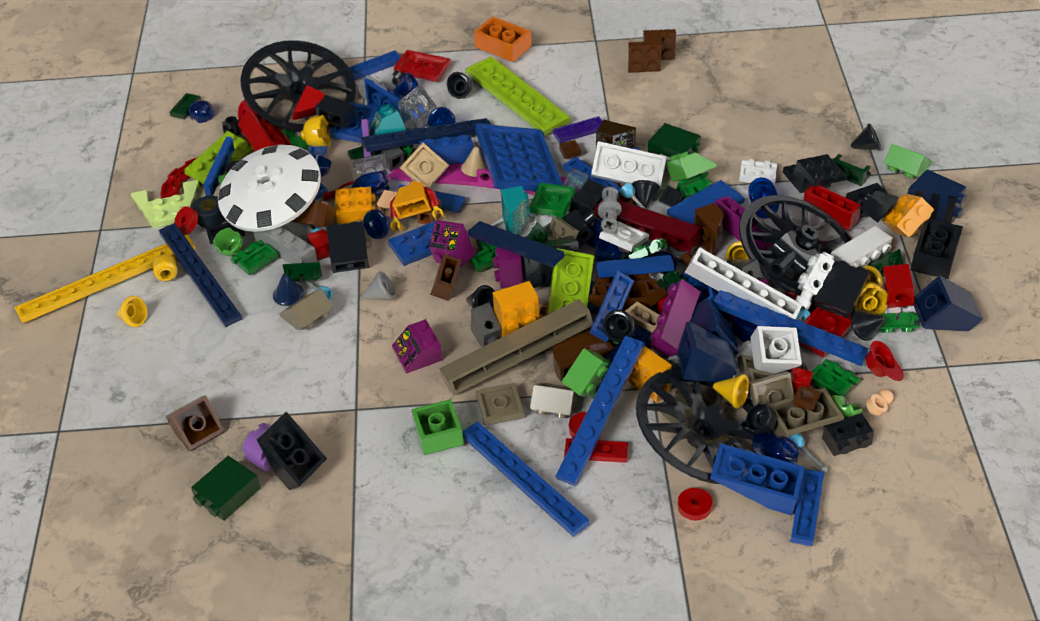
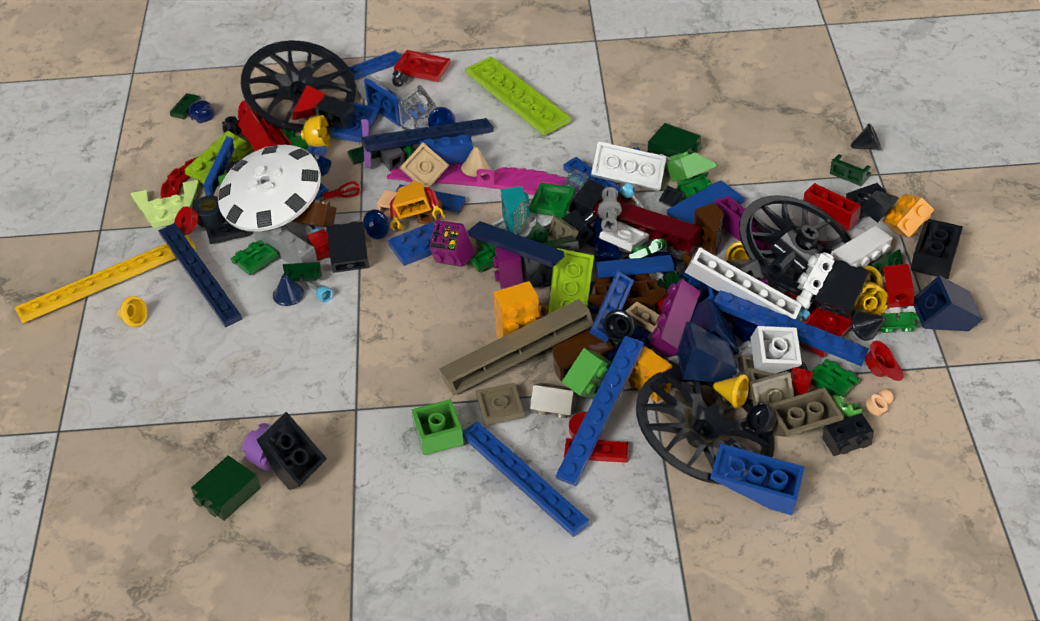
(165, 267): yellow head -> none
(195, 423): reddish brown slope -> none
(228, 242): bright green hair -> none
(307, 309): dark tan slope -> none
(353, 204): light orange brick -> none
(367, 165): clear slope -> none
(375, 180): clear blue piece -> none
(380, 288): light grey hat -> none
(386, 121): teal slope -> none
(406, 85): clear blue hat -> none
(417, 347): magenta slope -> none
(445, 277): reddish brown brick -> none
(458, 85): black hat -> none
(481, 296): black hat -> none
(485, 325): dark grey torso -> none
(502, 39): orange brick -> none
(516, 157): blue plate -> none
(570, 149): reddish brown plate -> none
(577, 129): dark purple tile -> none
(616, 134): dark brown slope -> none
(645, 191): black hat -> none
(647, 55): reddish brown bracket -> none
(691, 511): red piece -> none
(755, 169): white plate -> none
(761, 188): clear blue piece -> none
(778, 448): clear blue piece -> none
(799, 441): hinge -> none
(806, 398): reddish brown plate -> none
(807, 507): blue plate -> none
(814, 171): black bracket -> none
(906, 161): bright green slope -> none
(941, 194): dark blue slope -> none

